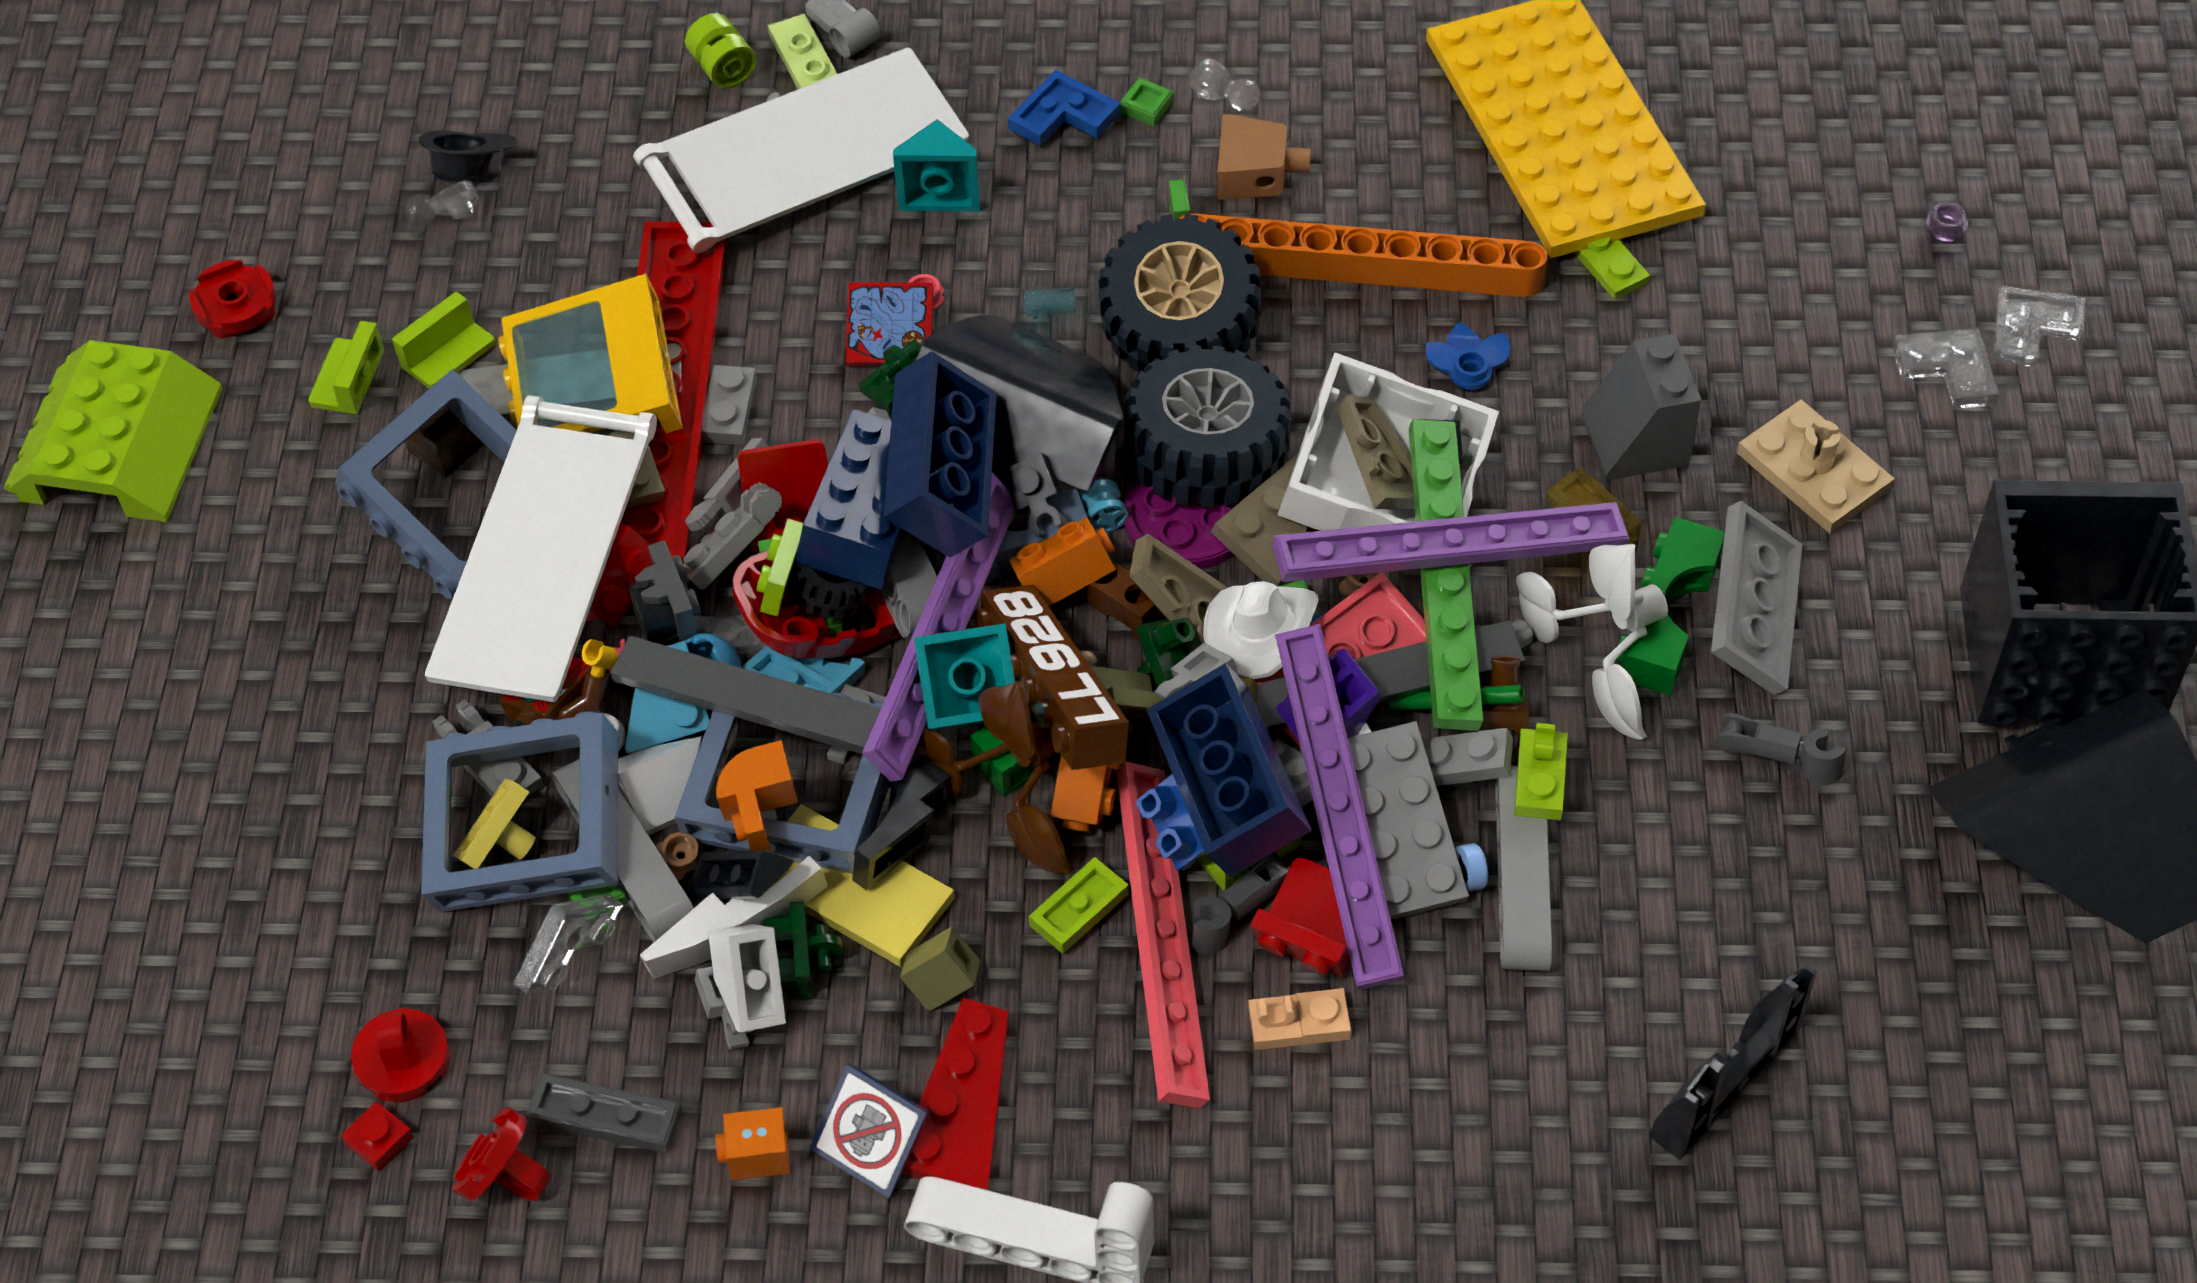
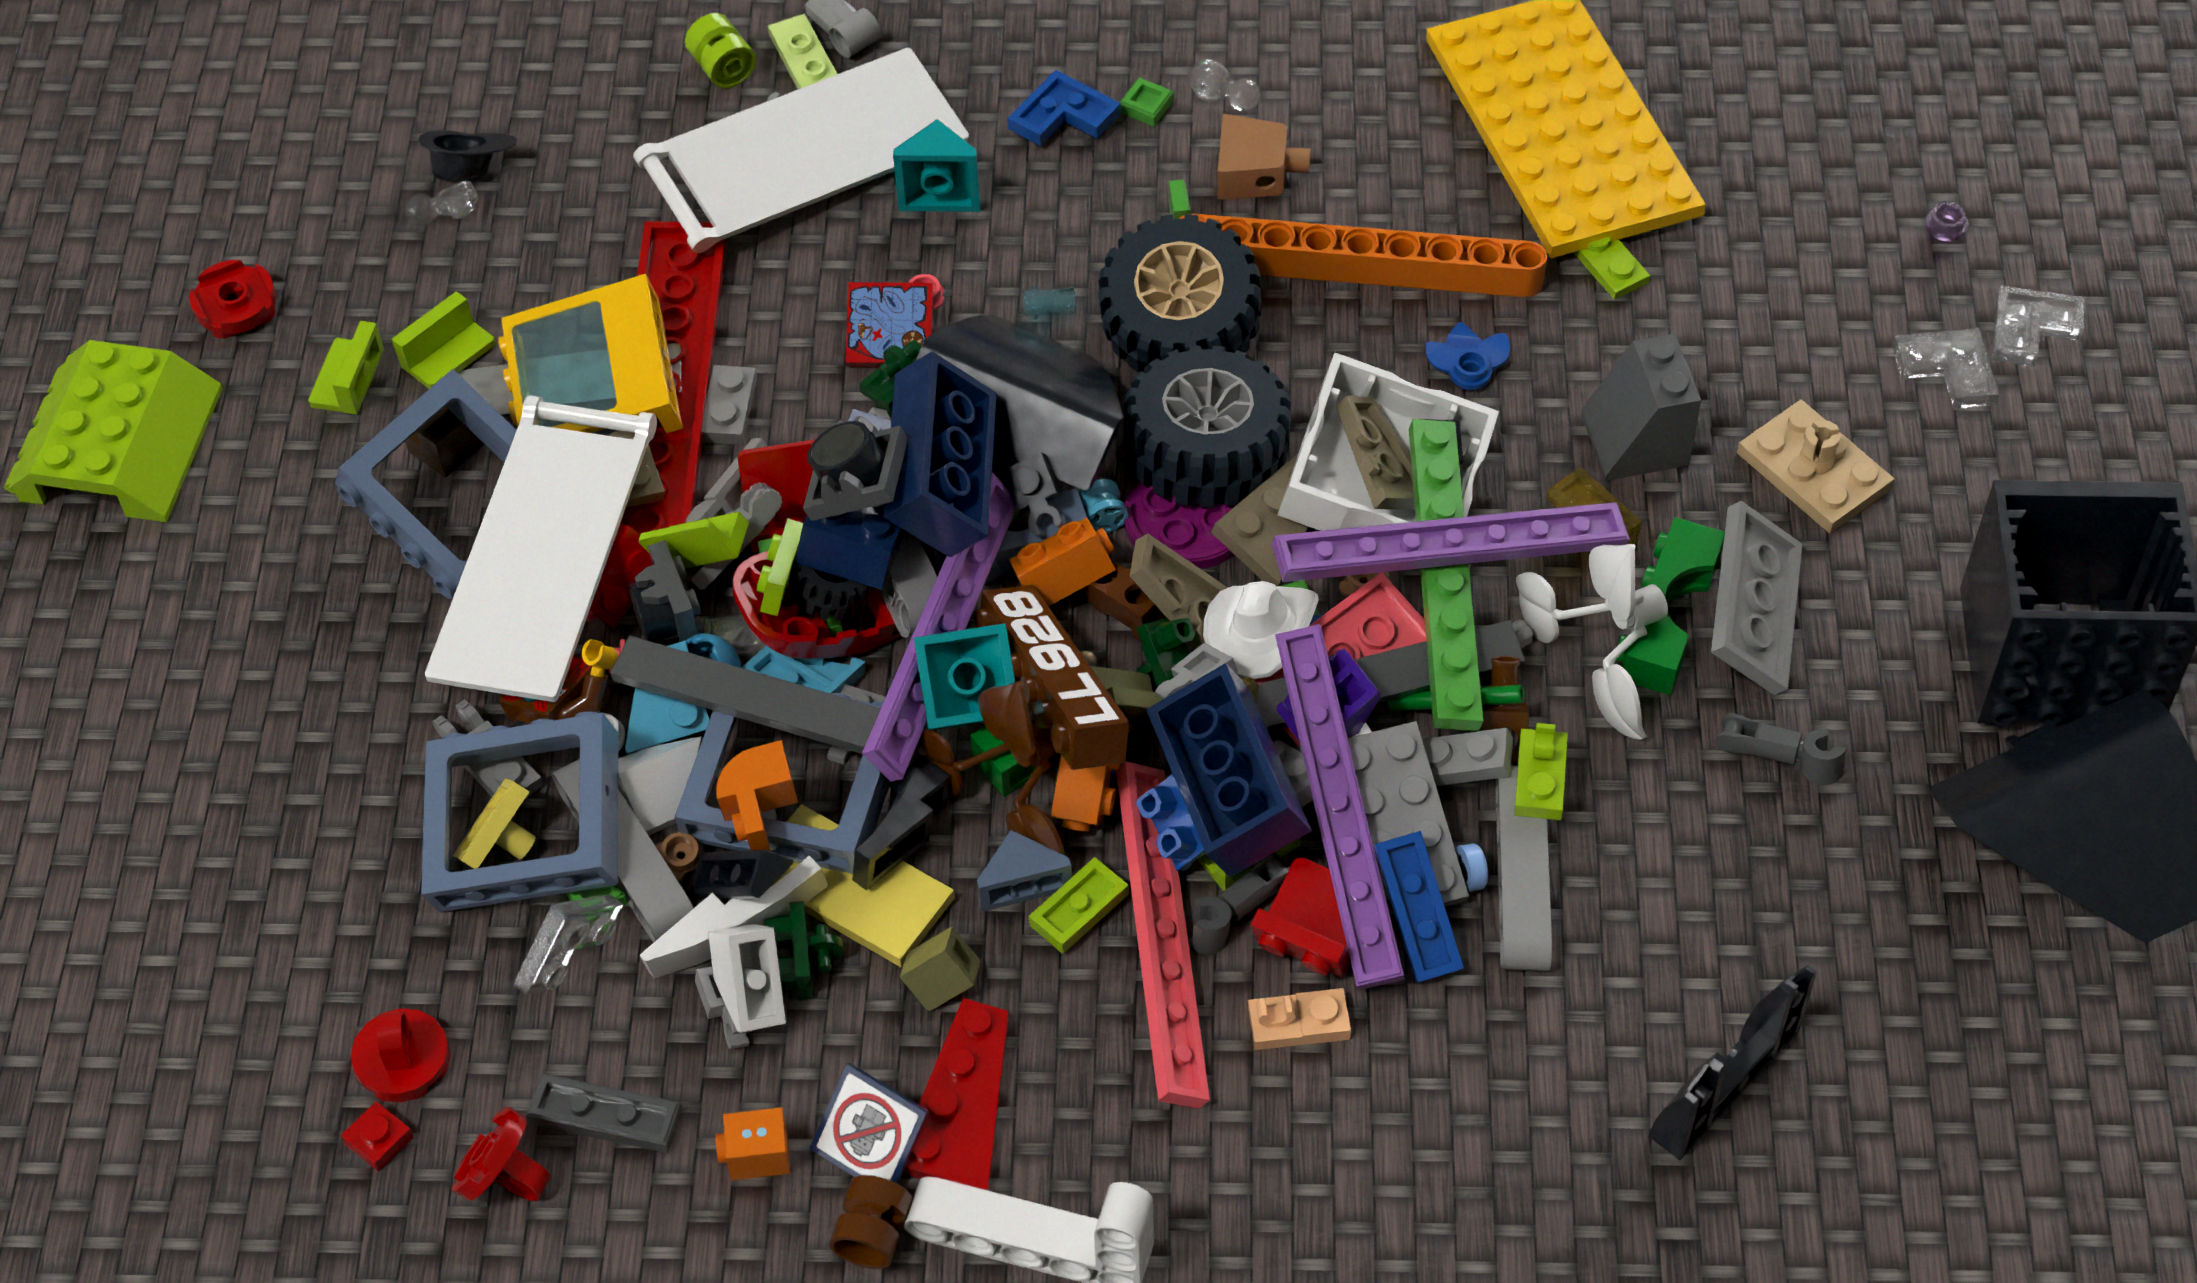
(702, 540): none -> lime panel
(853, 468): none -> piece
(871, 1217): none -> reddish brown wheel
(1021, 873): none -> sand blue slope
(1418, 906): none -> blue plate

